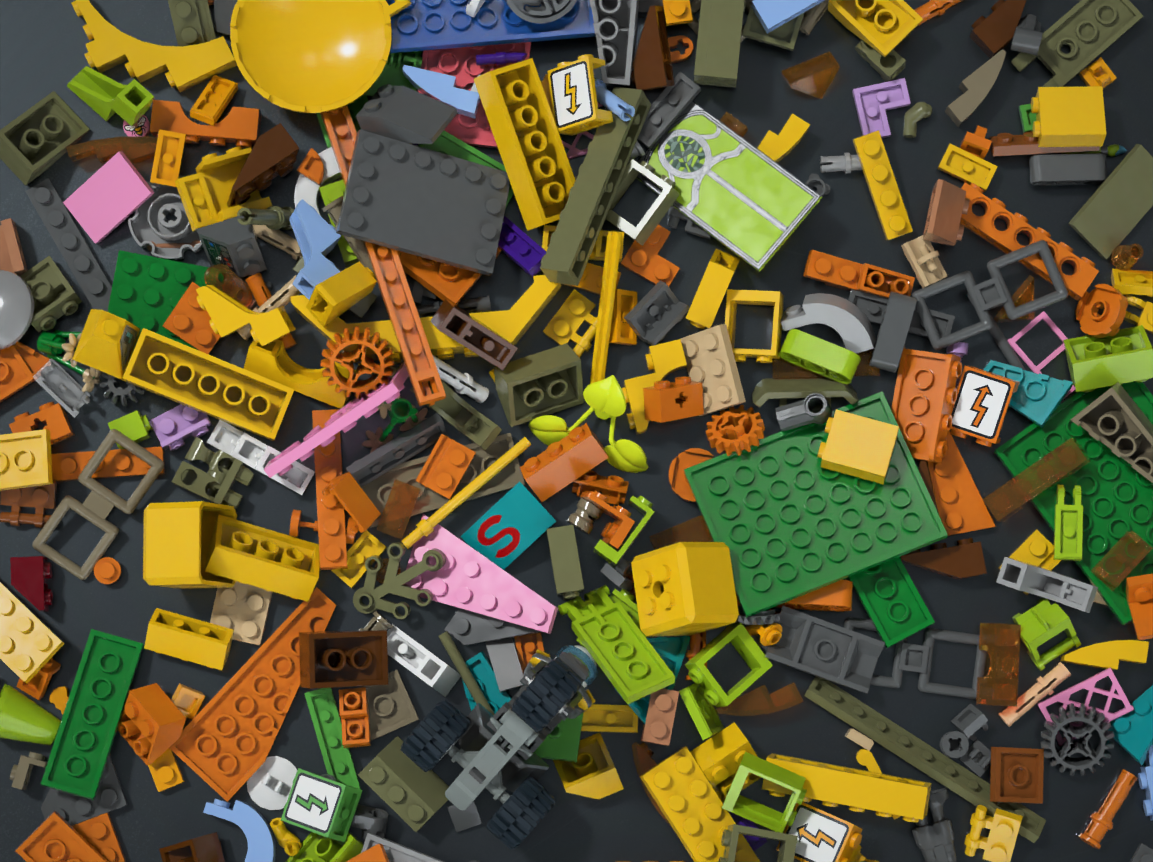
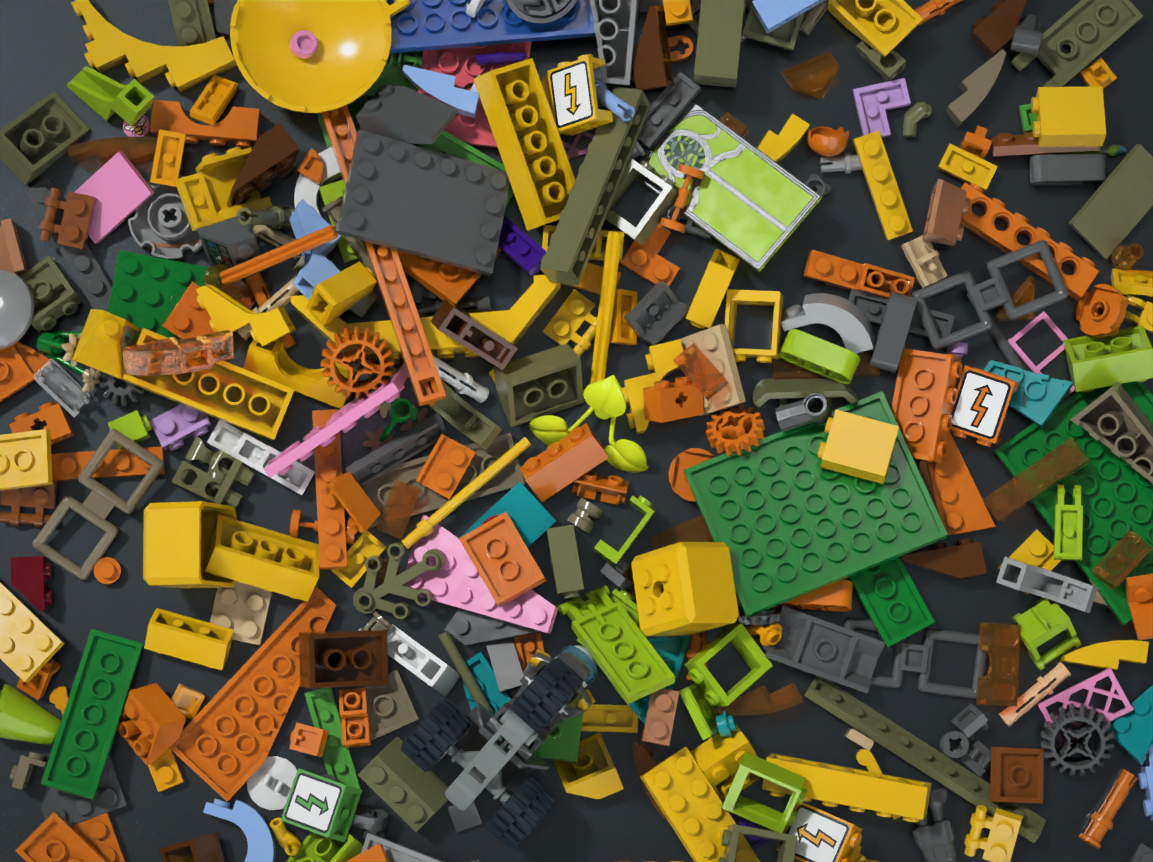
(75, 221): none -> dark orange plate
(177, 357): none -> clear orange slope
(279, 255): none -> orange axle
(303, 44): none -> bright pink tile
(308, 739): none -> orange bracket
(502, 559): none -> orange plate
(614, 532): orange bracket -> none
(681, 198): none -> orange wheel
(700, 371): none -> clear orange plate
(726, 724): none -> teal plate
(827, 141): none -> orange hair

